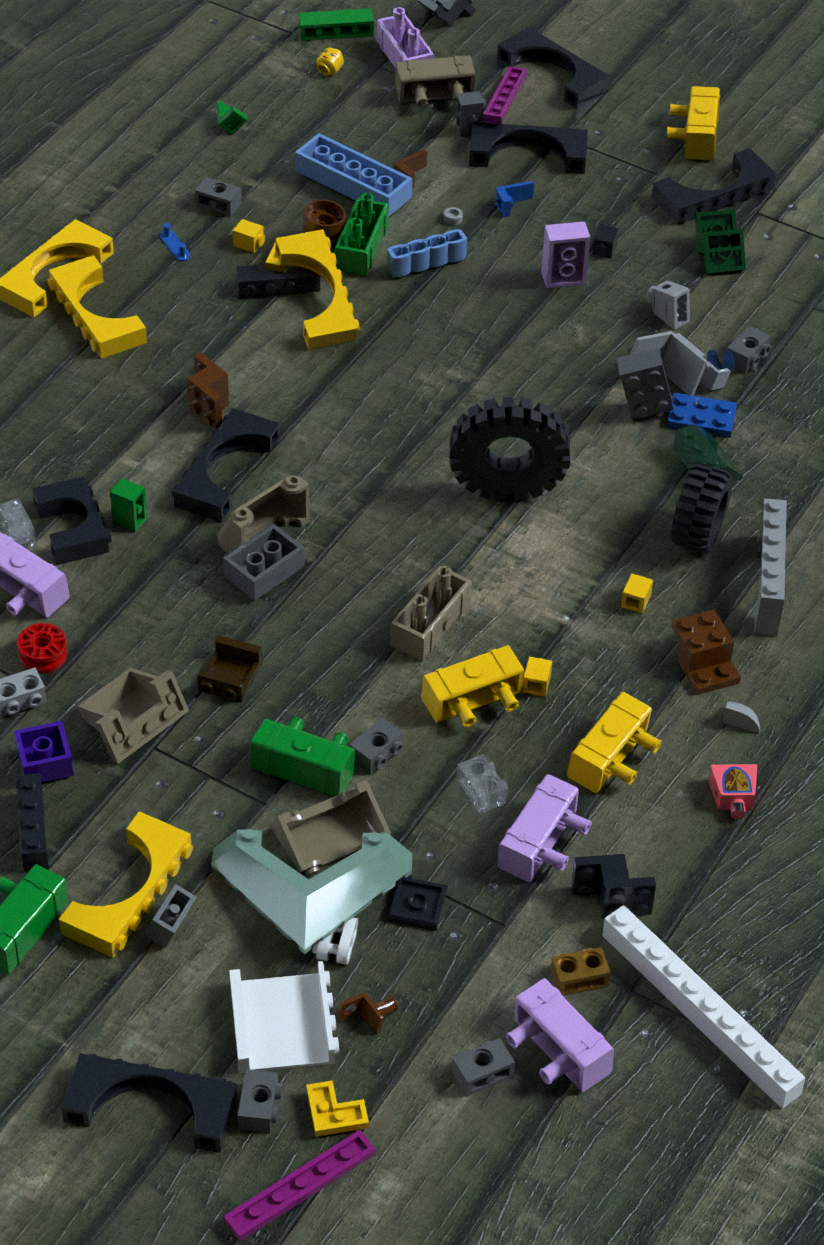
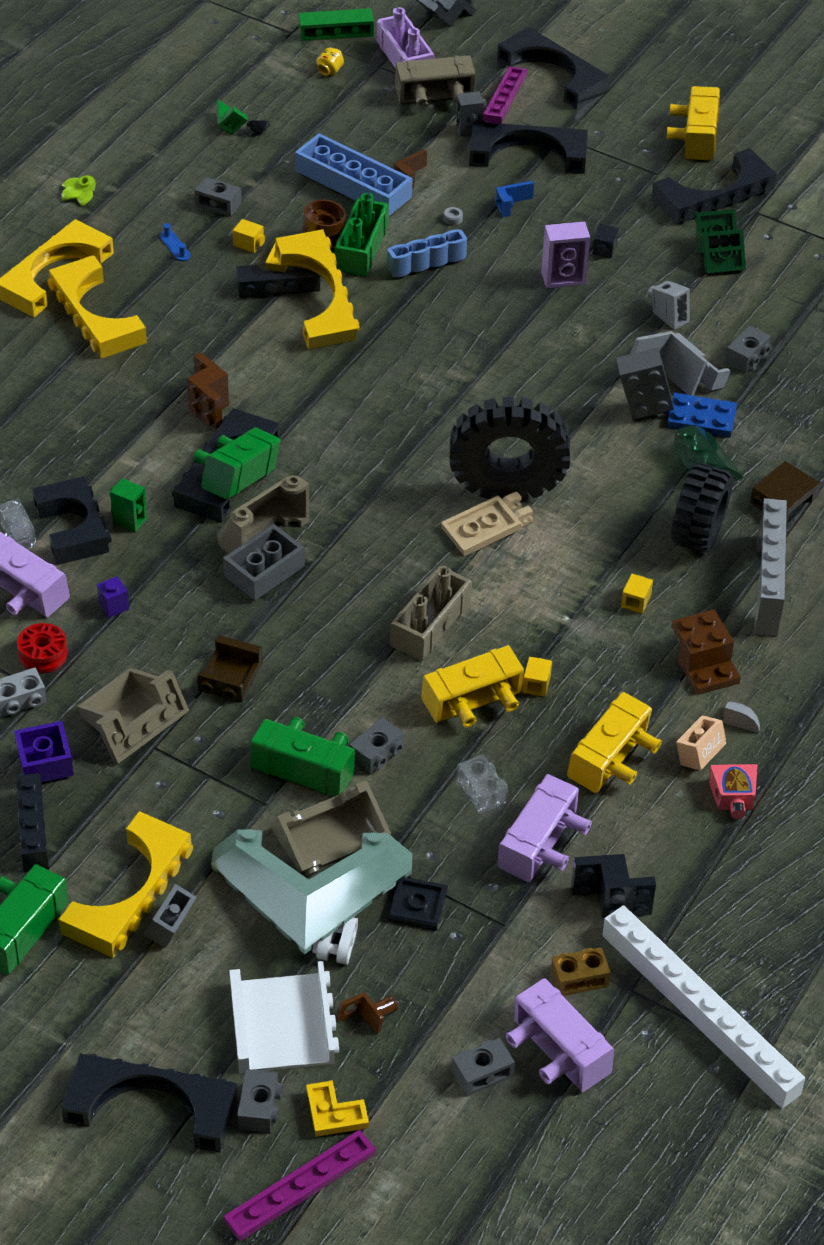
(79, 188): none -> lime plate
(113, 596): none -> dark purple brick
(238, 462): none -> green piece
(258, 126): none -> black animal
(487, 523): none -> tan tile
(701, 742): none -> light nougat brick
(728, 360): dark blue helmet -> none
(785, 484): none -> dark brown panel

